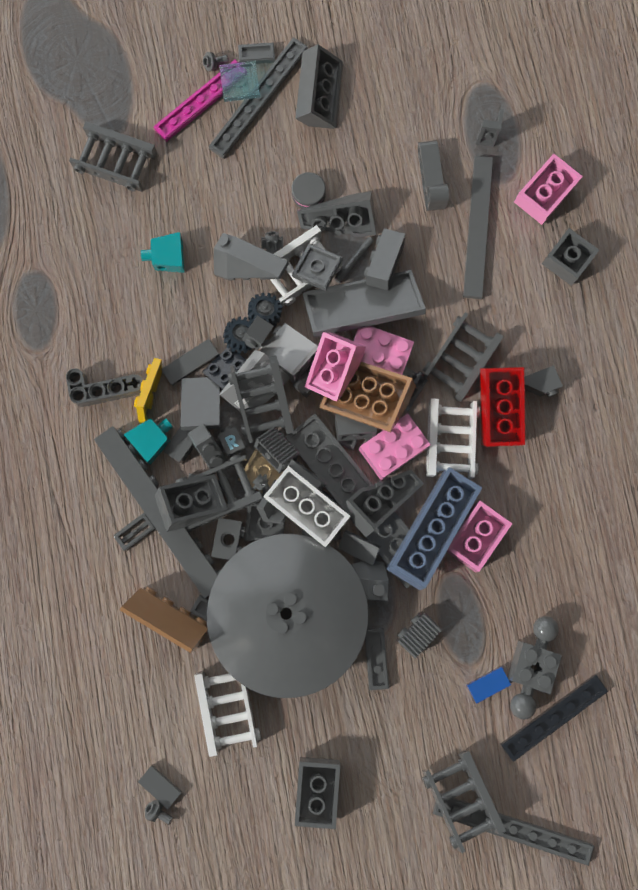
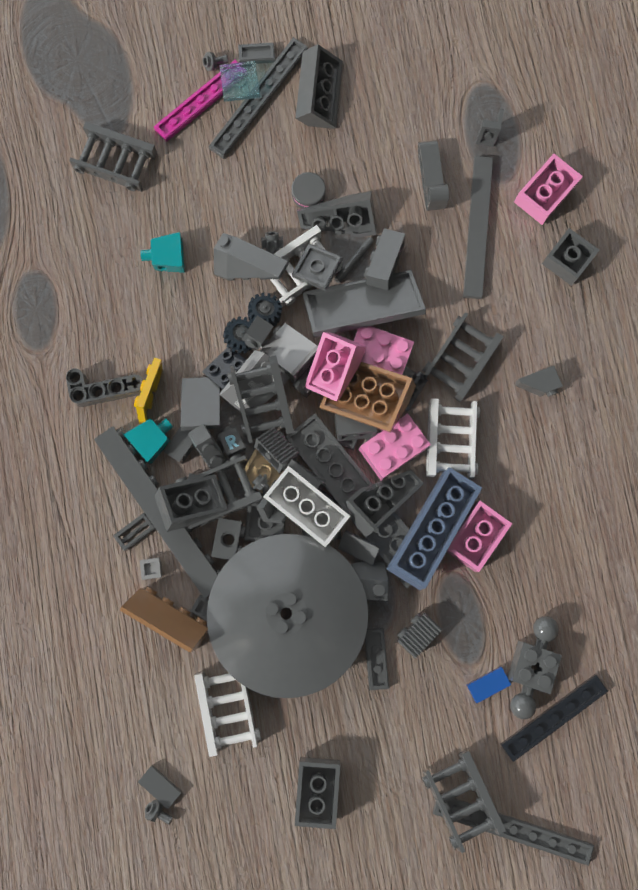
(150, 568): none -> light grey plate
(190, 362): dark grey tile -> none
(502, 406): red brick -> none

